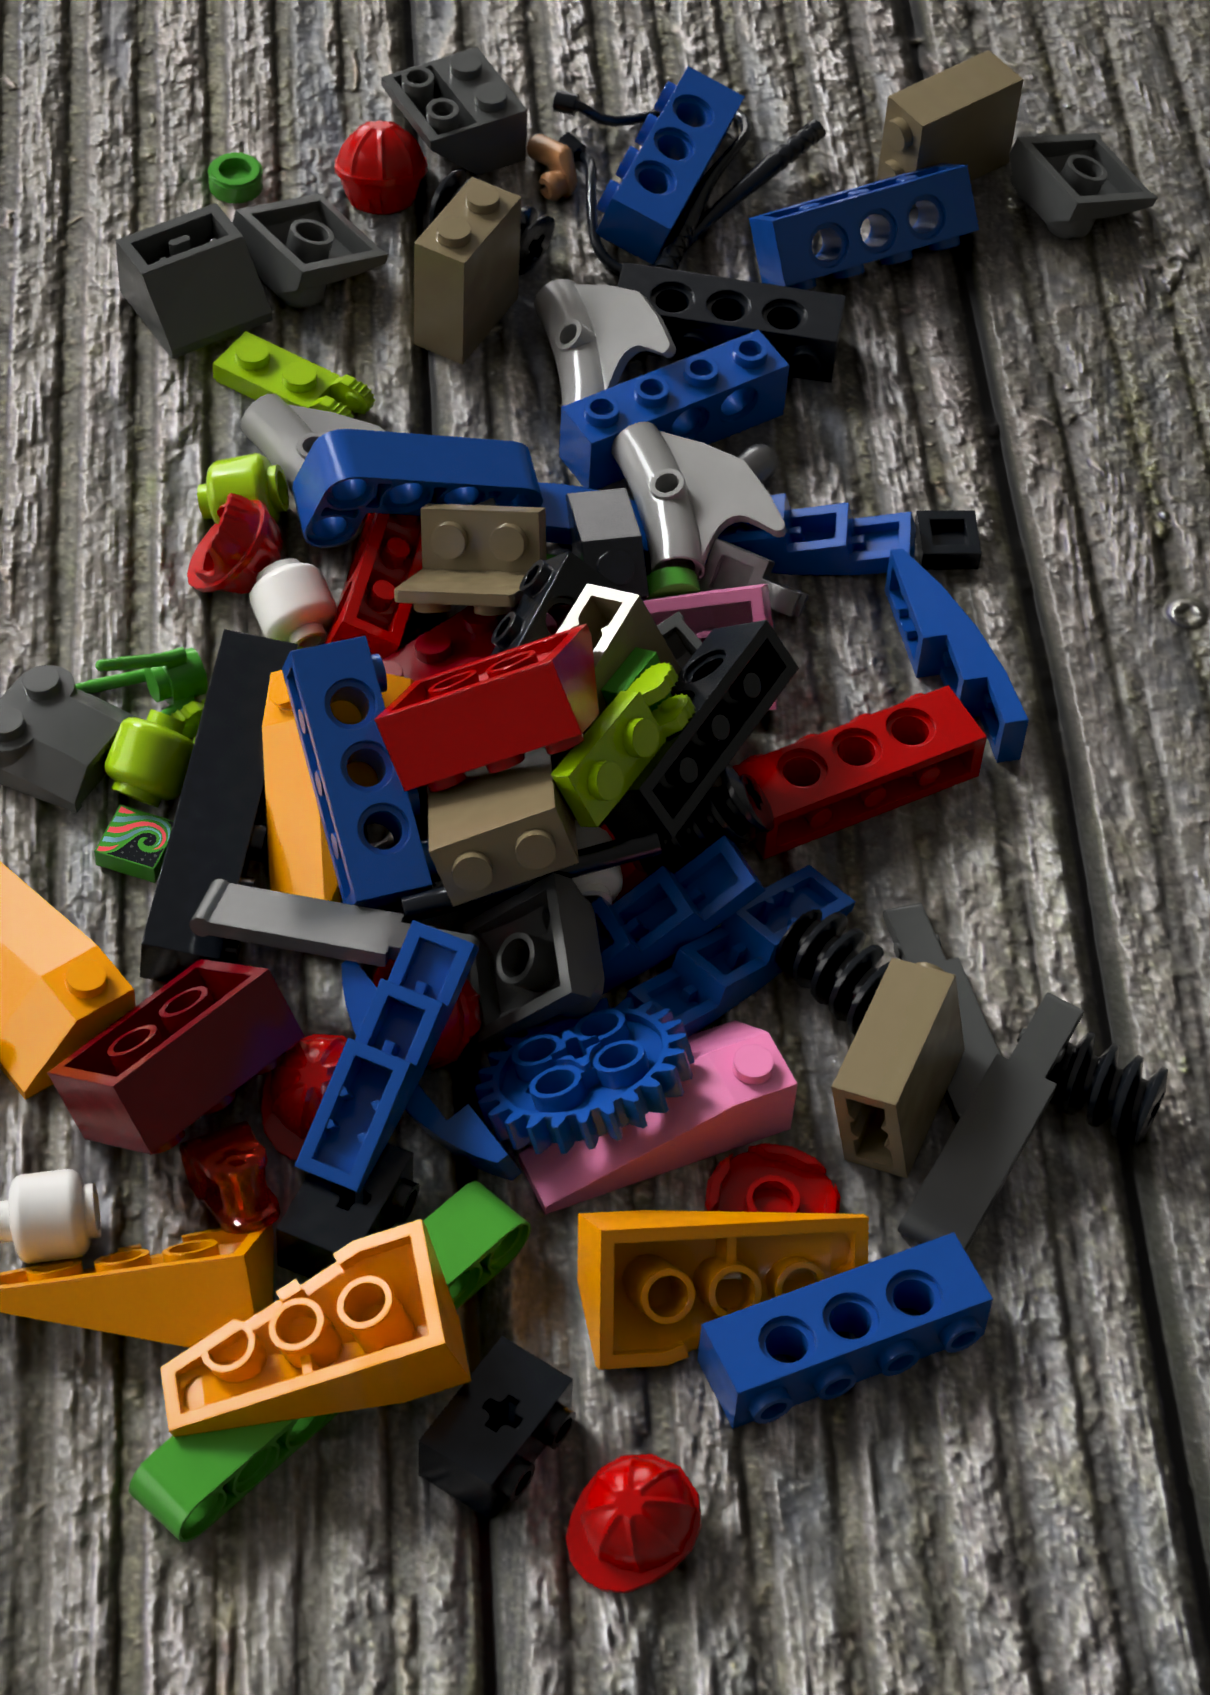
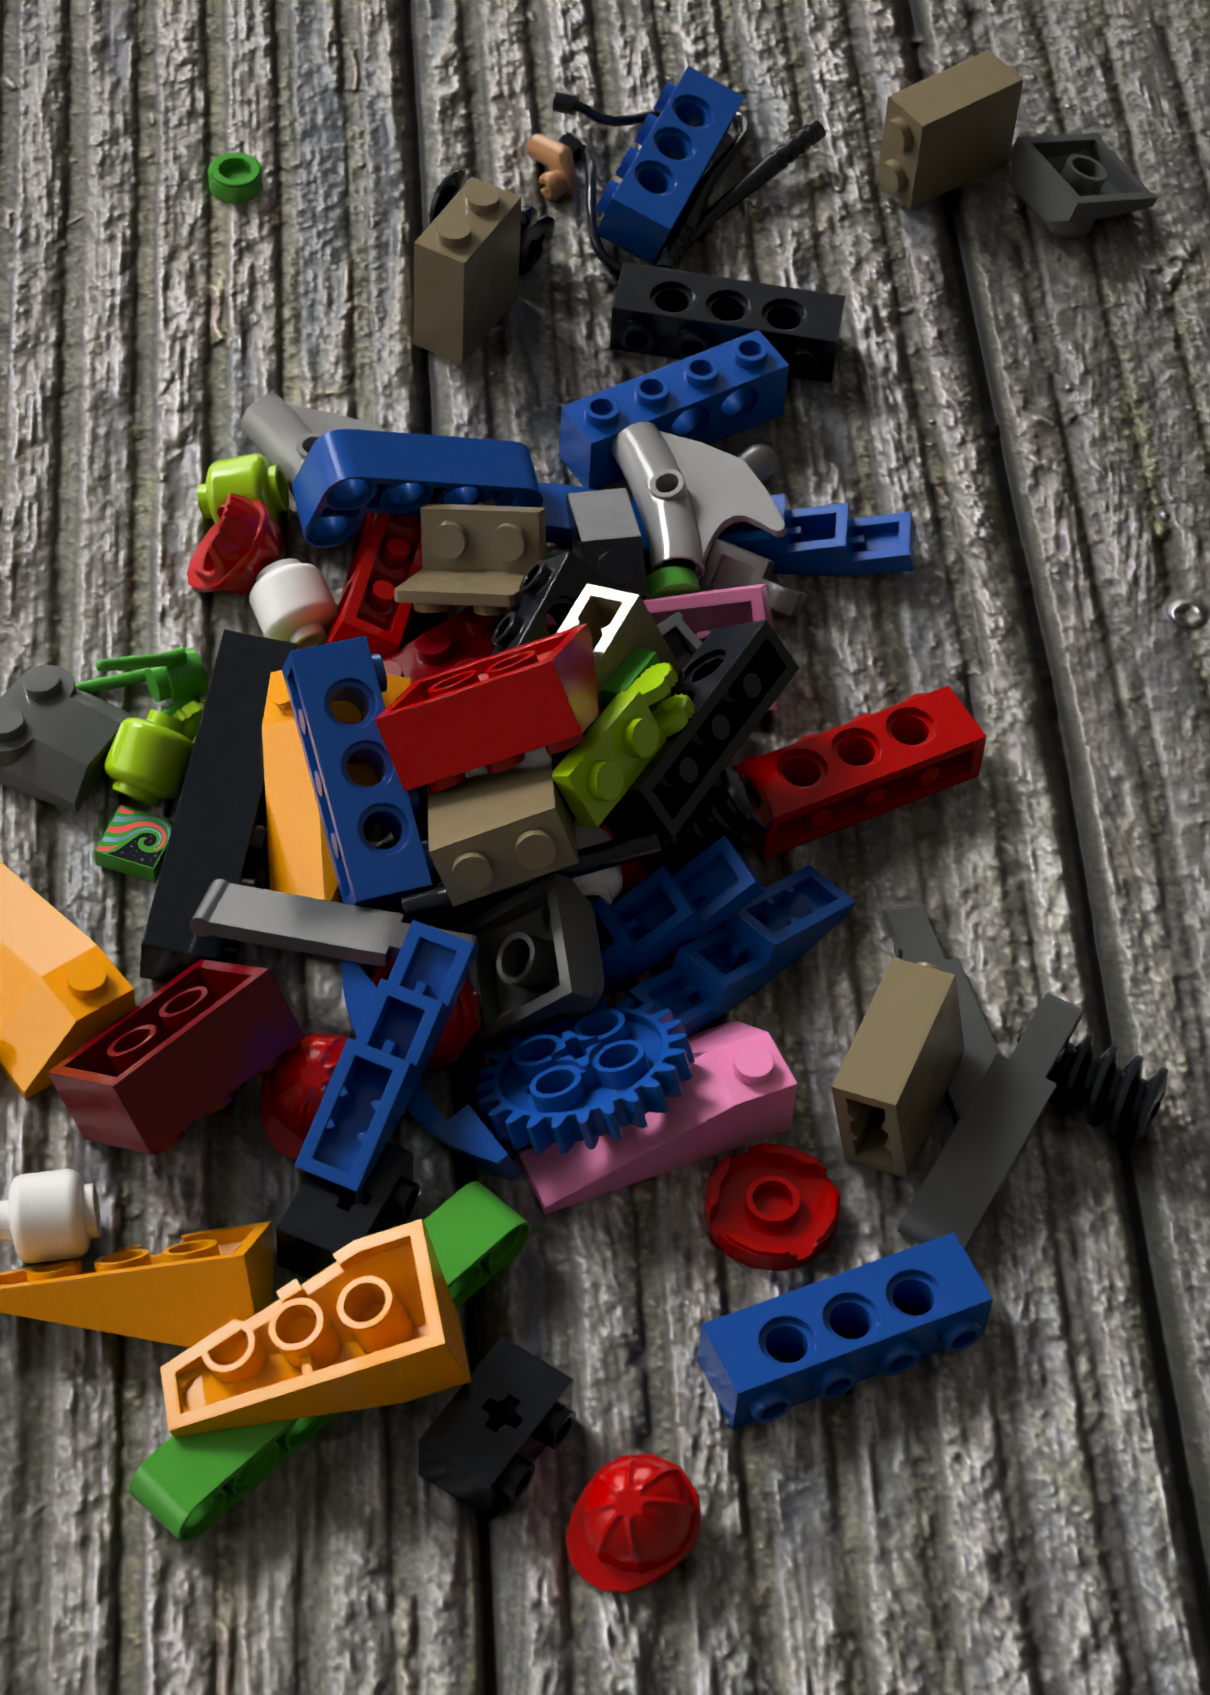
(192, 280): dark grey slope -> none
(229, 1178): clear red piece -> none
(263, 368): lime hinge -> none
(304, 247): dark grey slope -> none
(381, 167): red piece -> none
(462, 110): dark grey slope -> none
(597, 333): light grey pin -> none
(665, 1272): light orange wedge -> none
(786, 235): blue brick -> none
(832, 964): black piece -> none
(947, 540): black tile -> none
(949, 644): blue slope -> none

